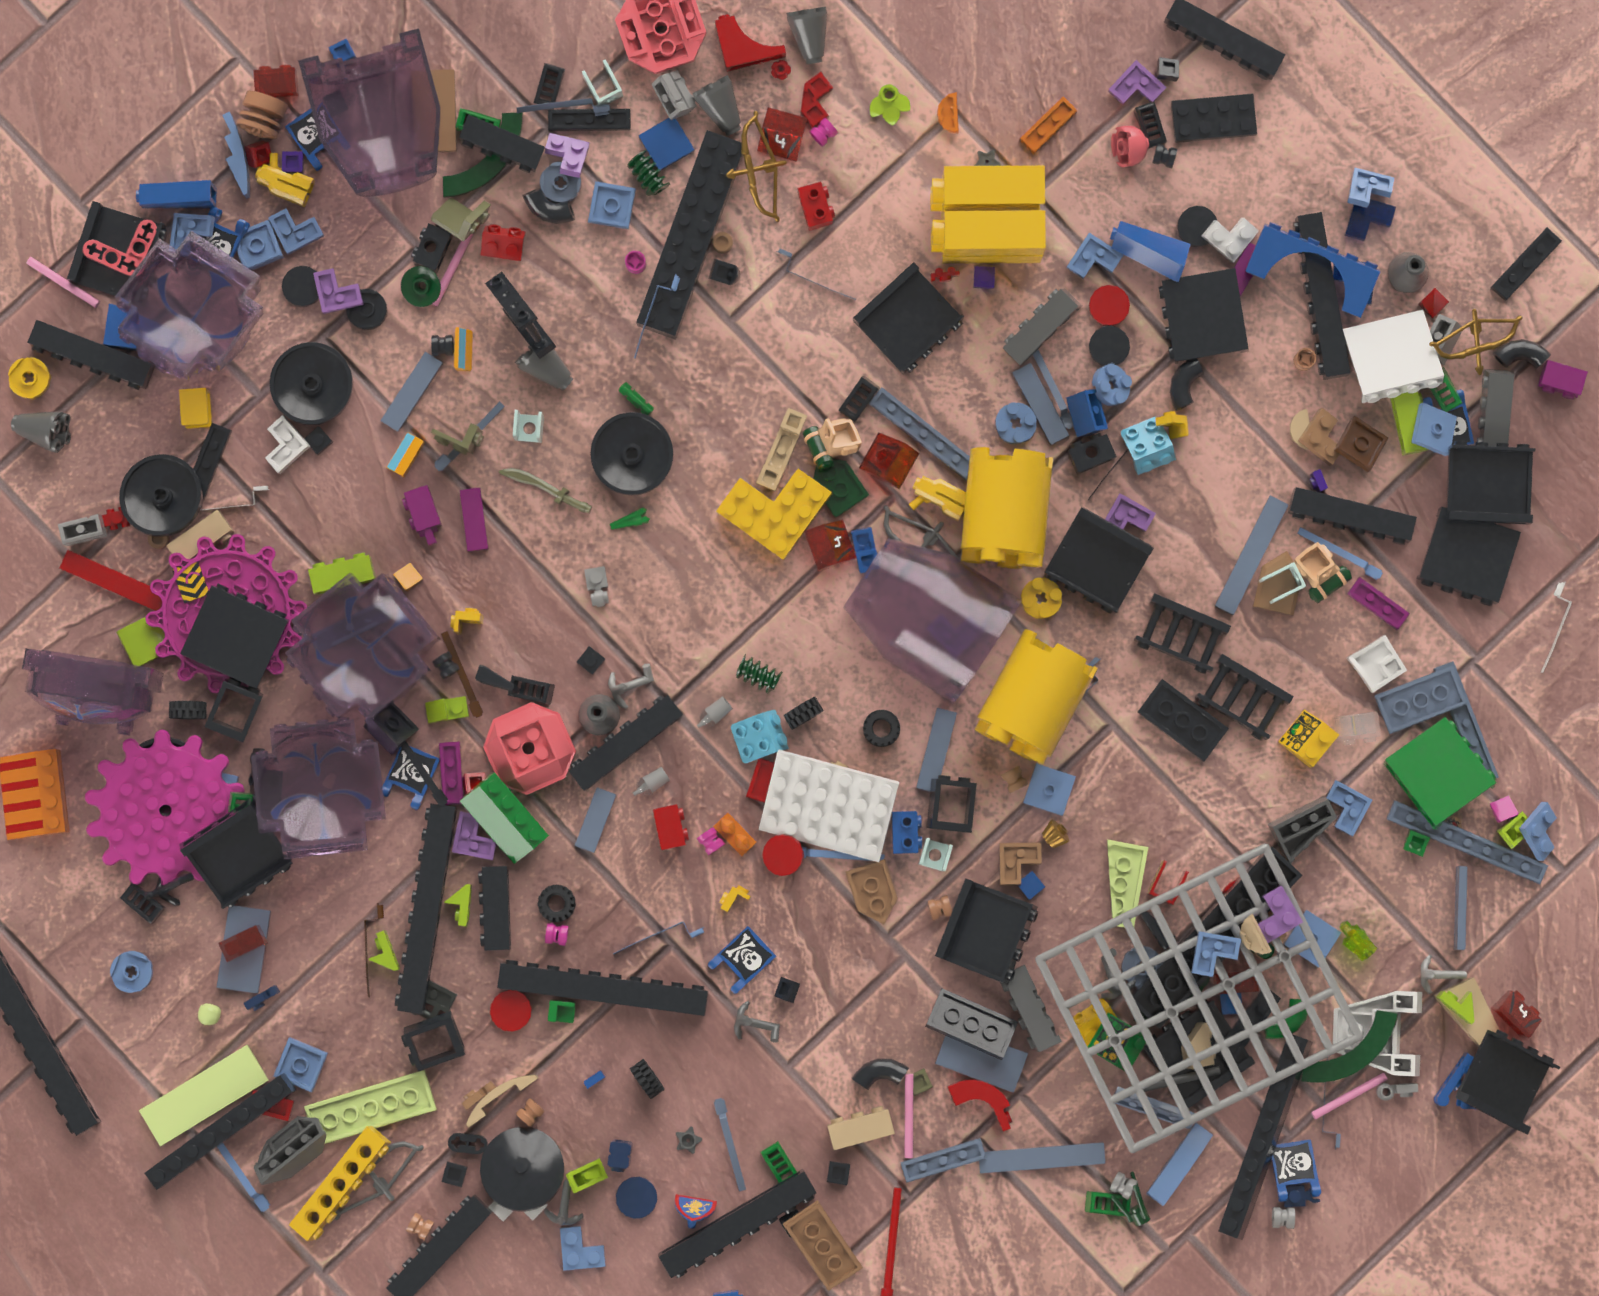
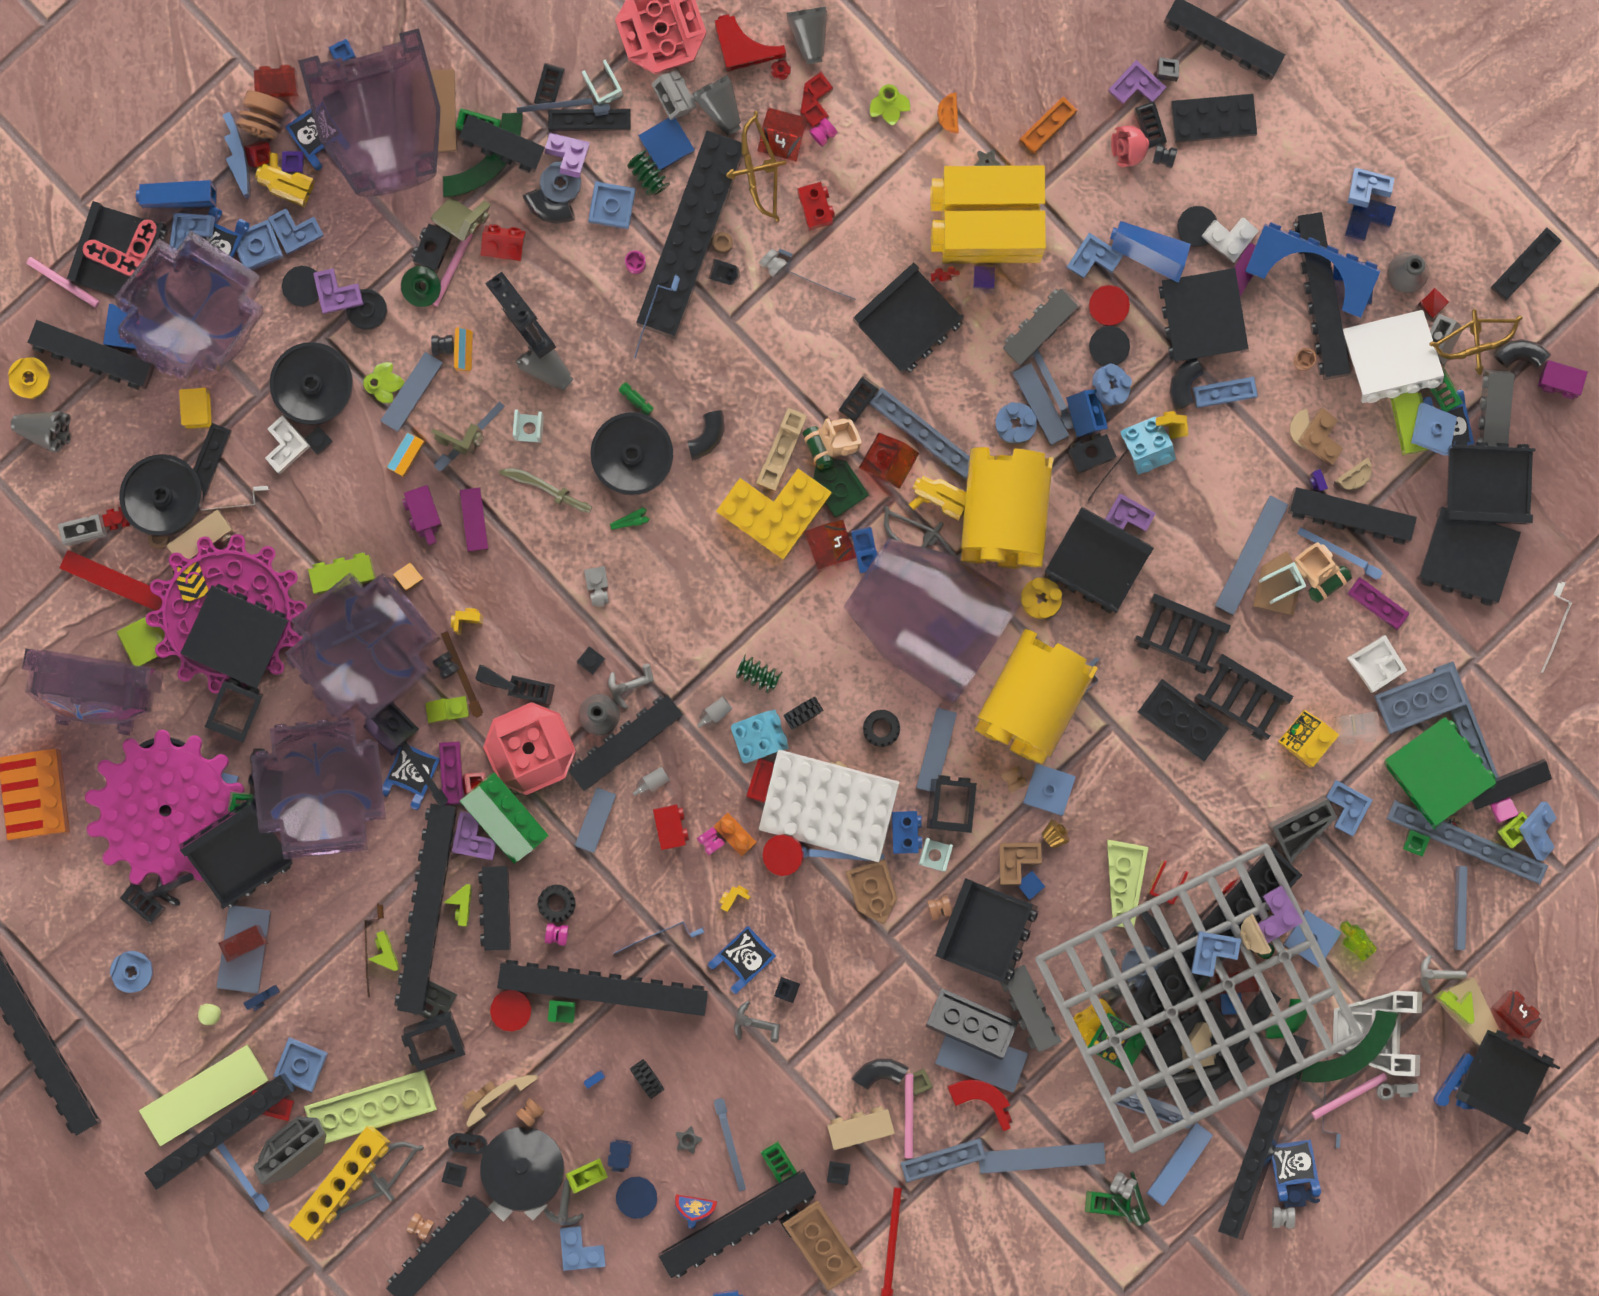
(187, 710): black tyre -> none
(385, 381): none -> lime plate
(710, 436): none -> black cylinder
(774, 264): none -> light grey wheel
(1225, 392): none -> medium blue tile
(1356, 477): none -> tan tile
(1361, 444): reddish brown tile -> none
(1514, 783): none -> black tile

